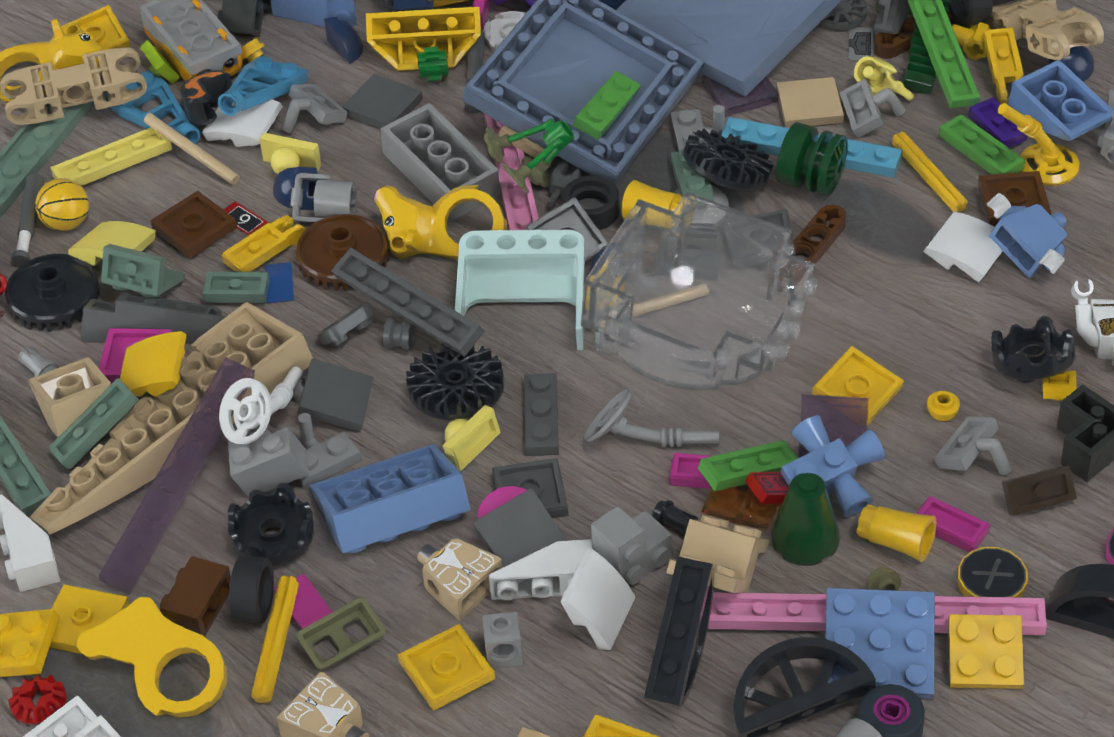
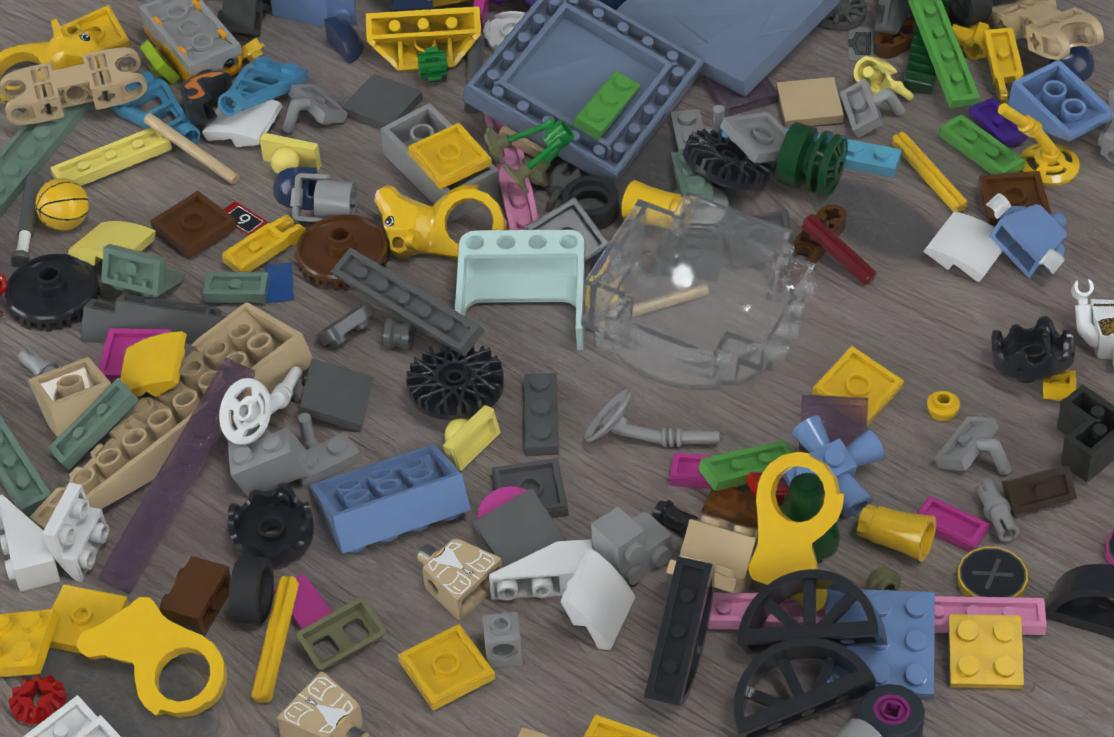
(75, 532): none -> white slope
(449, 155): none -> yellow plate
(755, 639): none -> black window
(756, 135): none -> light grey plate
(785, 543): none -> yellow animal
(838, 249): none -> dark red axle
(997, 510): none -> light grey pin

